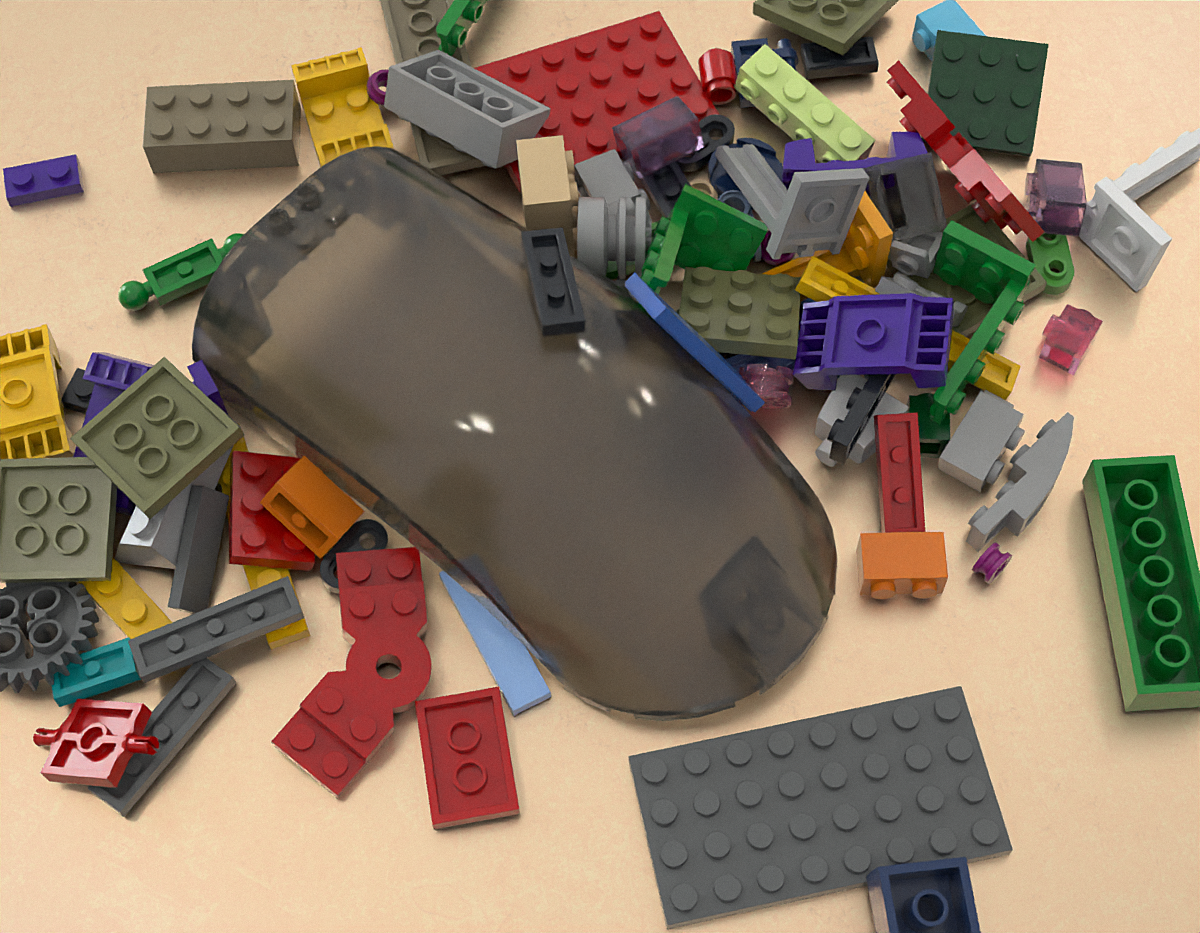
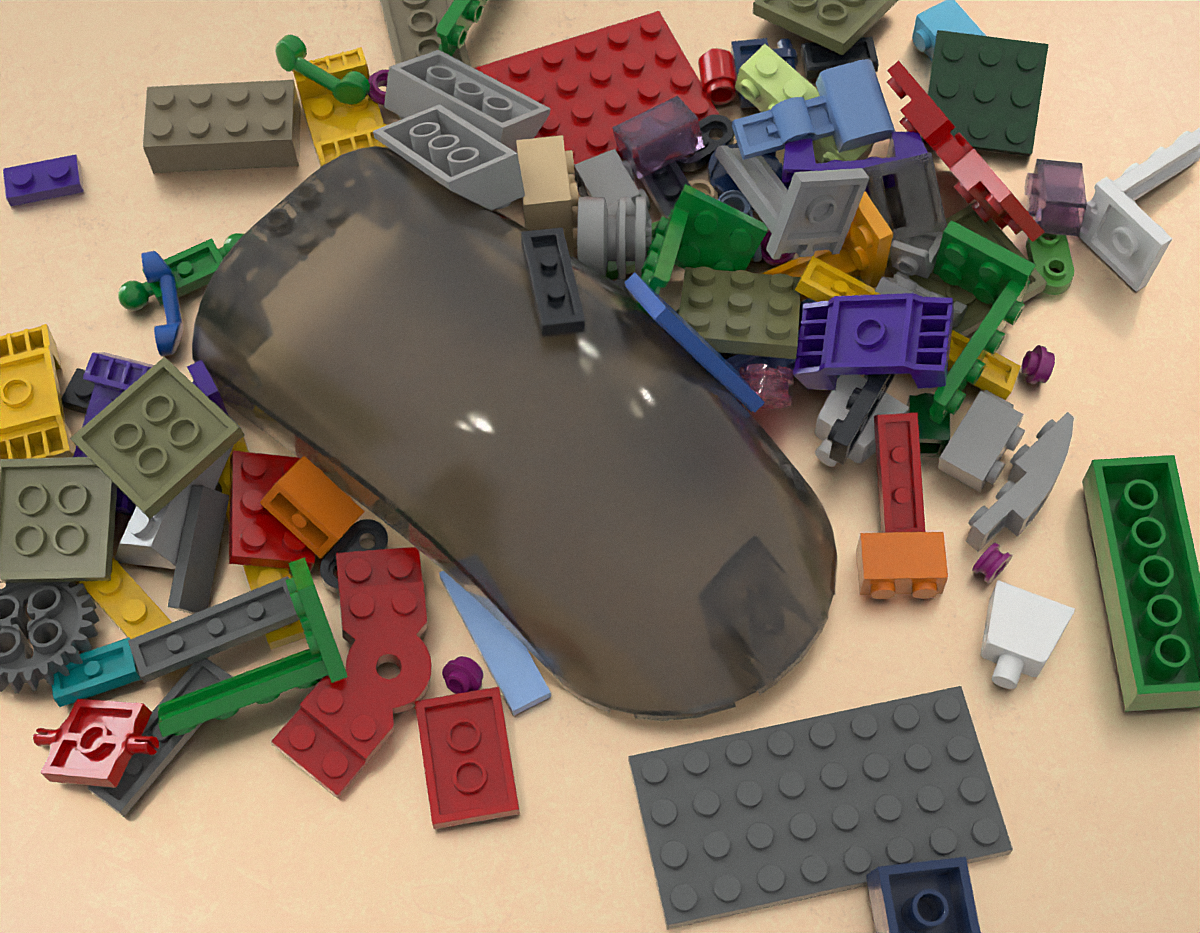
(168, 335): none -> blue bar
(268, 681): none -> green bracket
(291, 56): none -> green bar
(457, 156): none -> light grey slope
(462, 675): none -> magenta plate
(847, 107): none -> medium blue plate
(1021, 632): none -> white torso
(1038, 365): none -> magenta plate
(1069, 338): clear pink brick -> none

